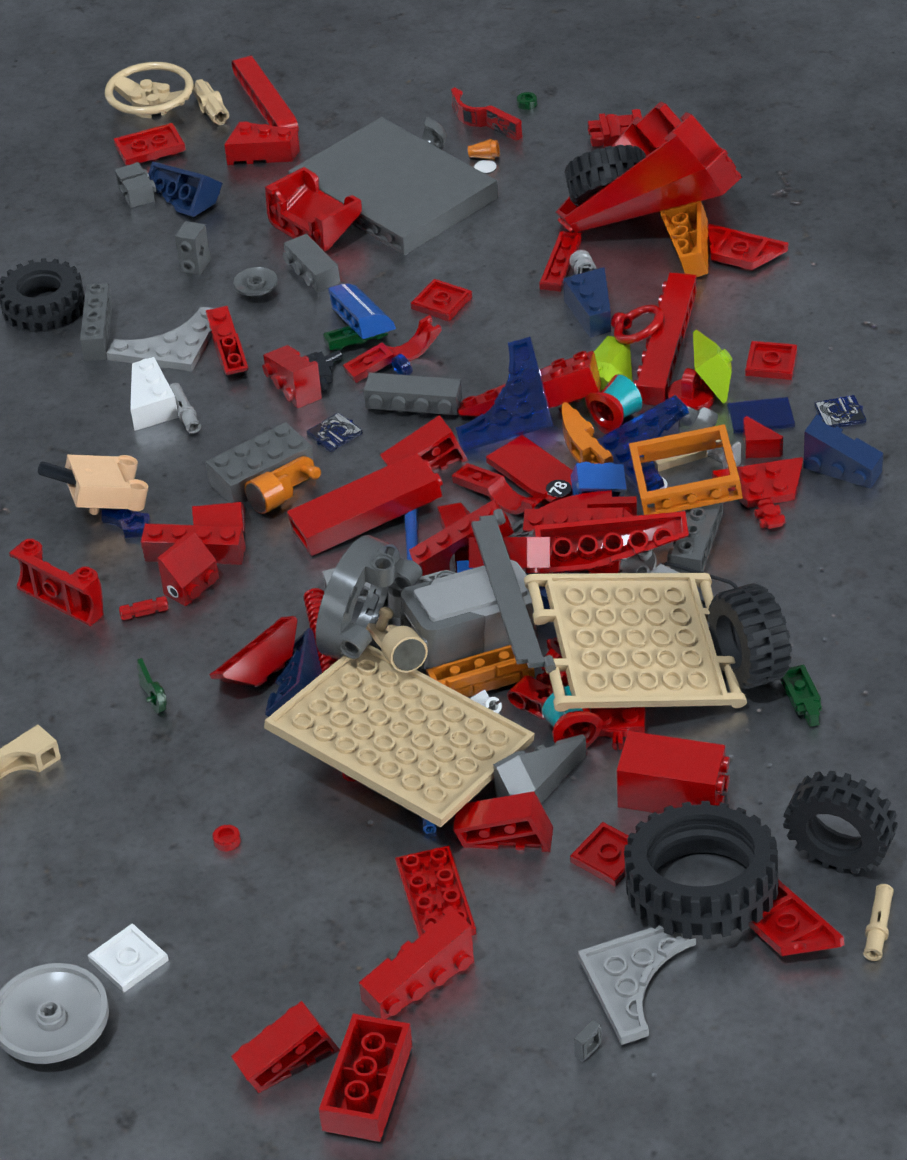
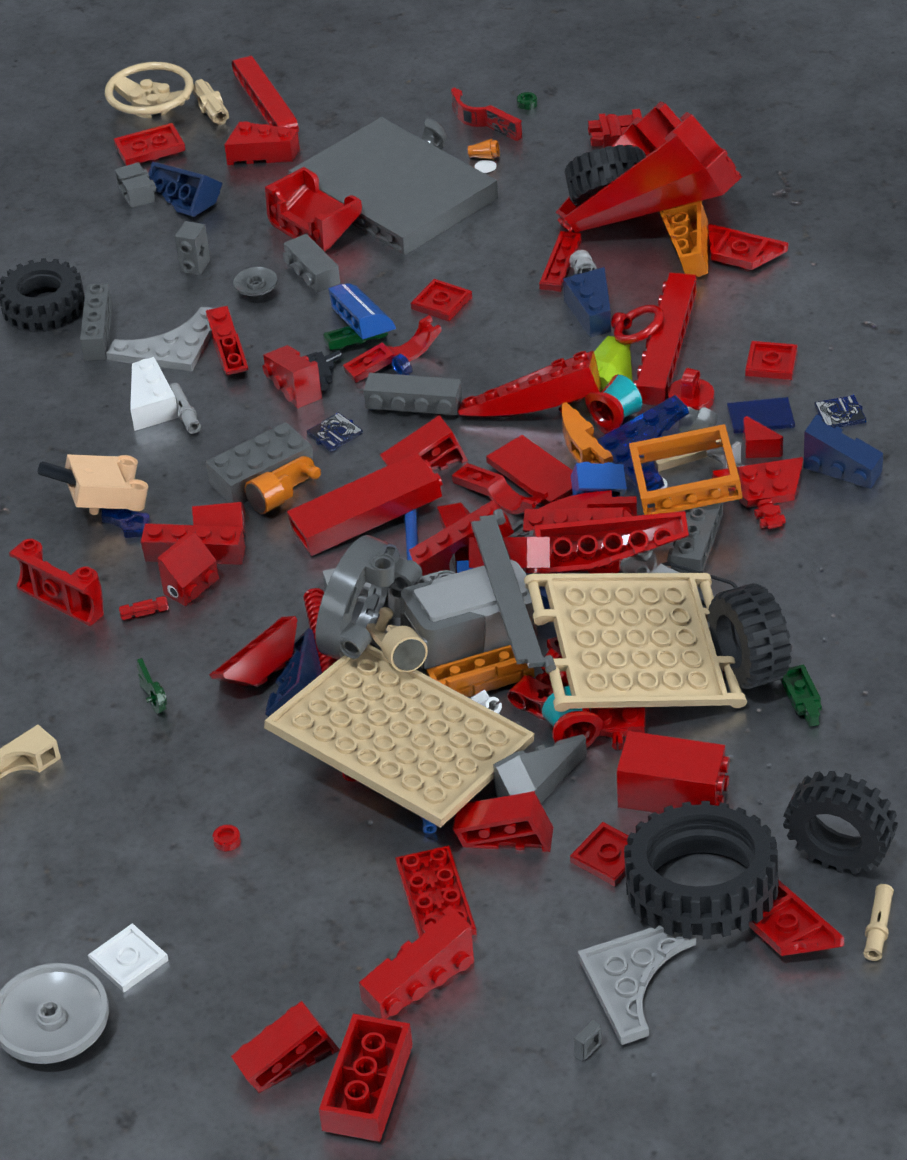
(519, 406): clear blue plate -> none
(558, 488): black sticker -> none
(712, 365): lime wedge -> none

